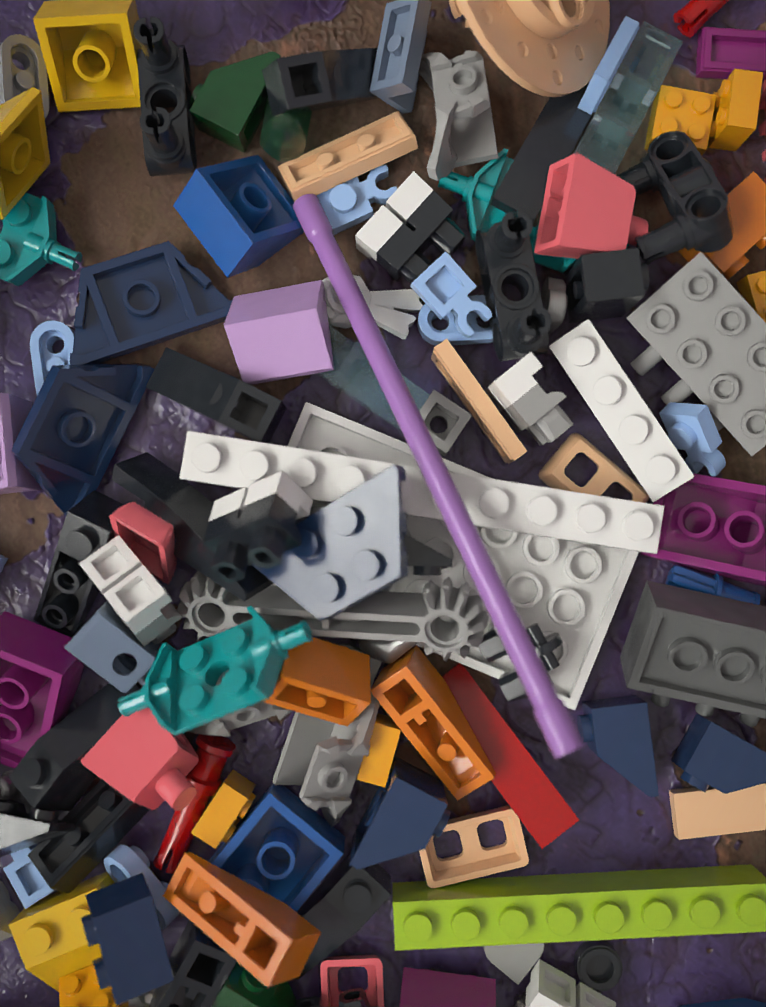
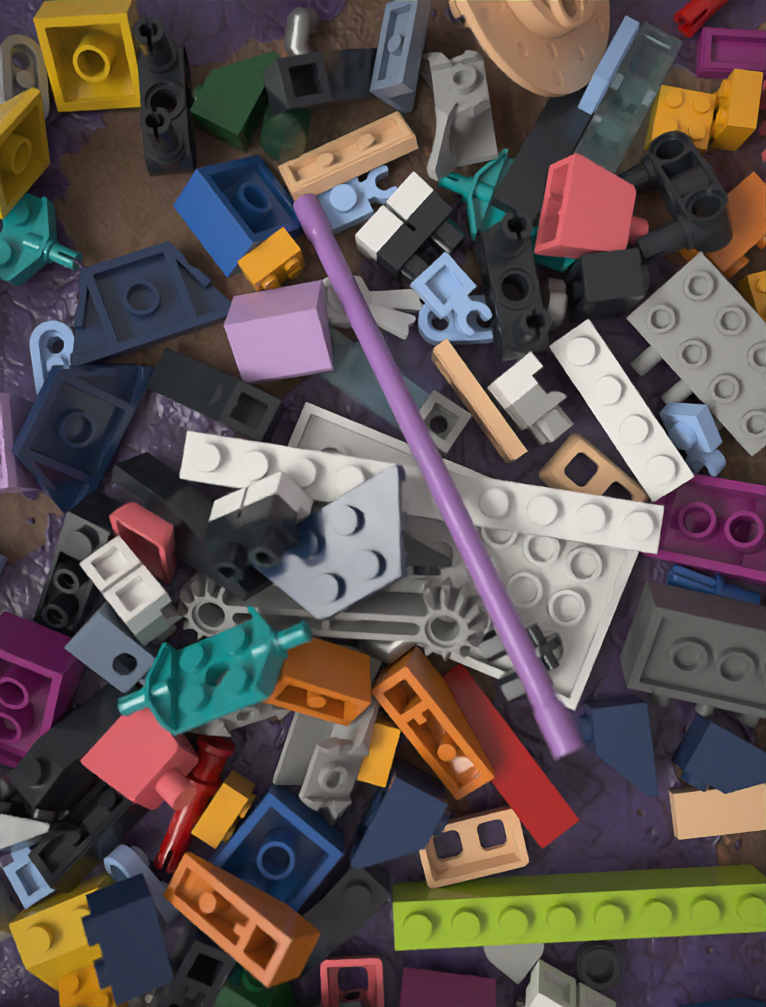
(272, 262): none -> light orange piece
(299, 27): none -> flat silver arm

